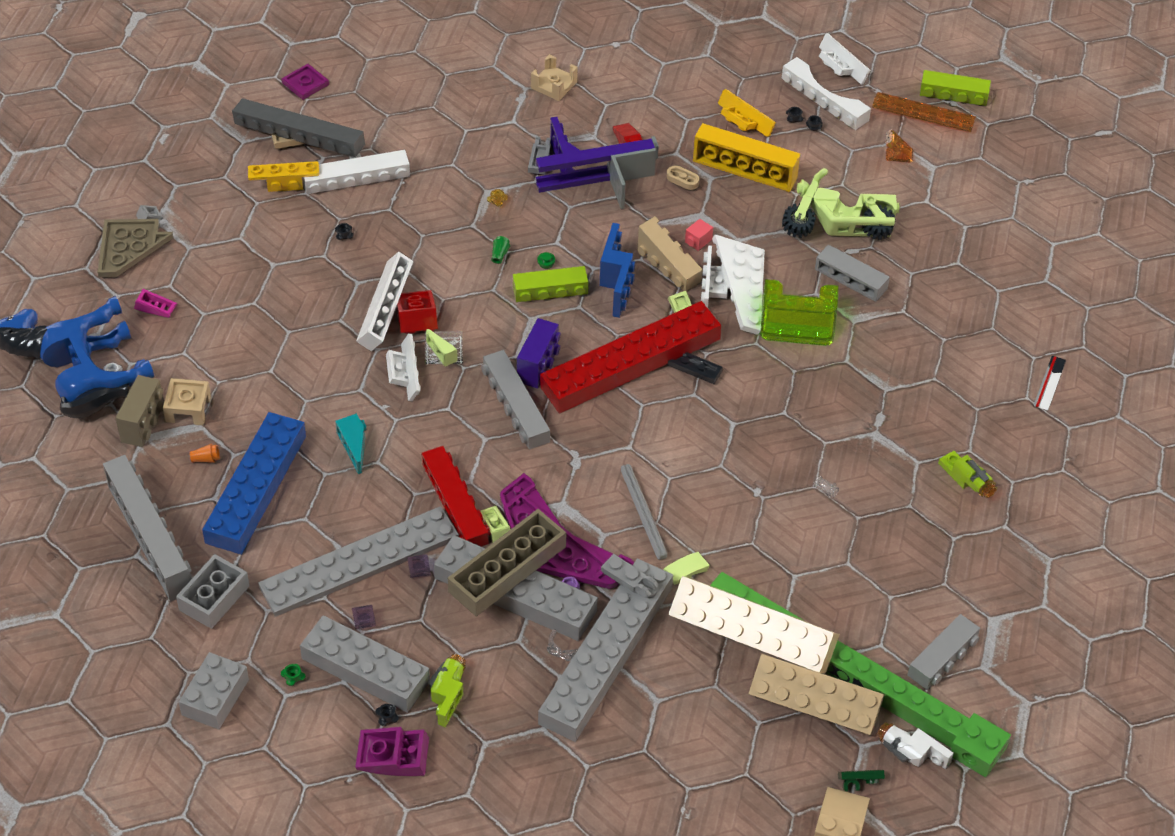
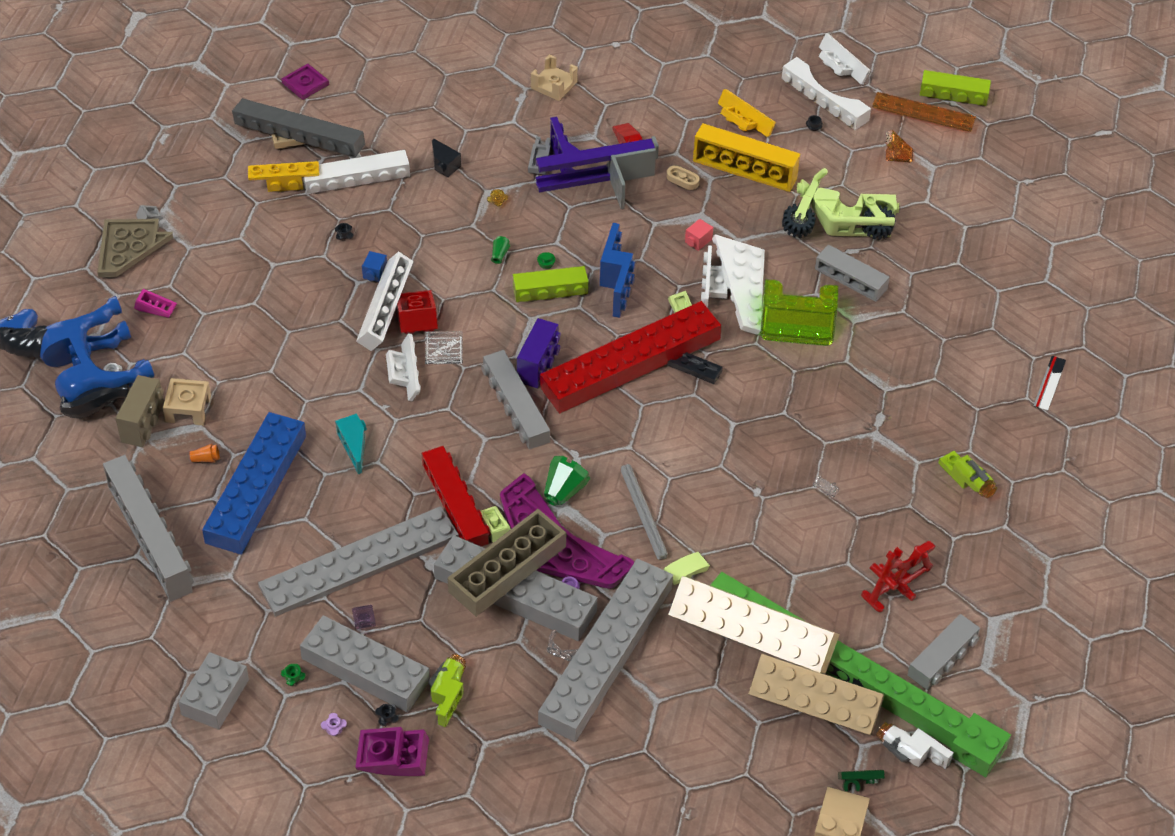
(212, 591): light grey brick -> none
(333, 730): none -> lavender plate
(374, 266): none -> blue brick
(418, 566): clear purple plate -> none
(443, 350): yellowish green slope -> none
(445, 158): none -> black slope
(564, 480): none -> green cone
(628, 576): light grey hinge -> none
(668, 255): tan wedge -> none
(794, 114): black plate -> none
(899, 579): none -> red piece

